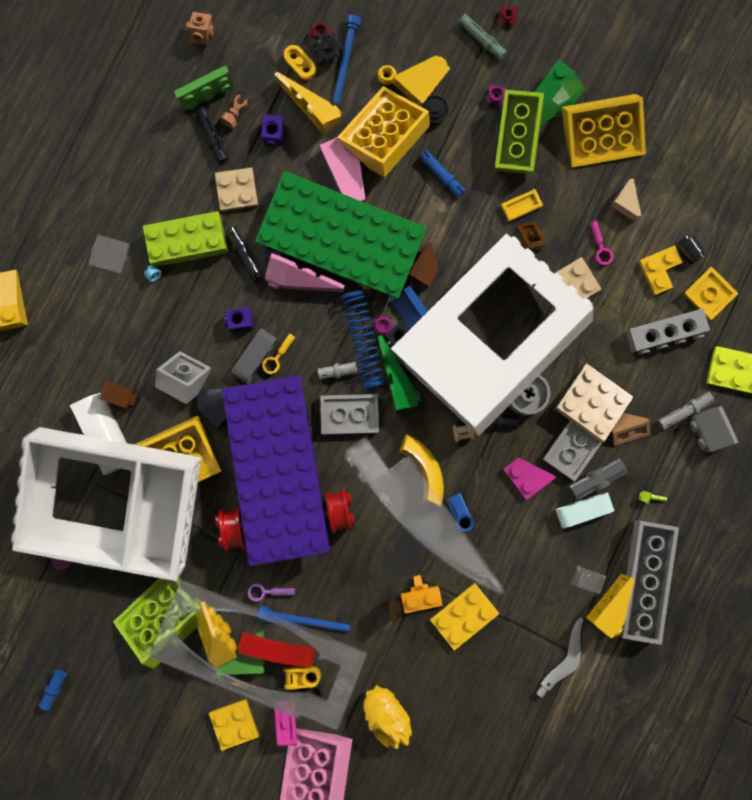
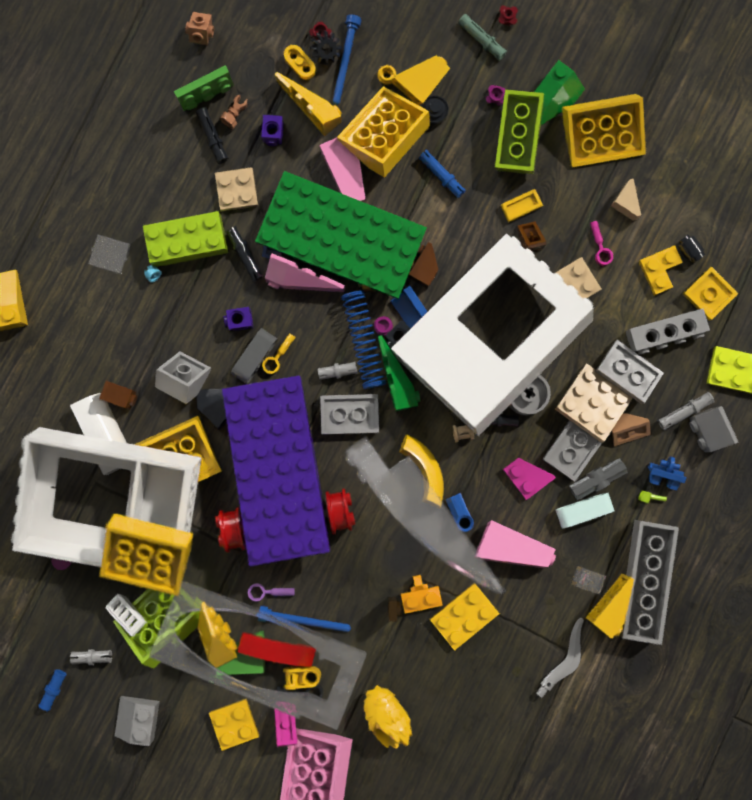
(91, 657): none -> light grey pin
(116, 607): none -> white slope
(137, 720): none -> light grey slope
(145, 554): none -> yellow slope
(511, 547): none -> bright pink slope
(629, 372): none -> light grey plate
(668, 471): none -> blue hips

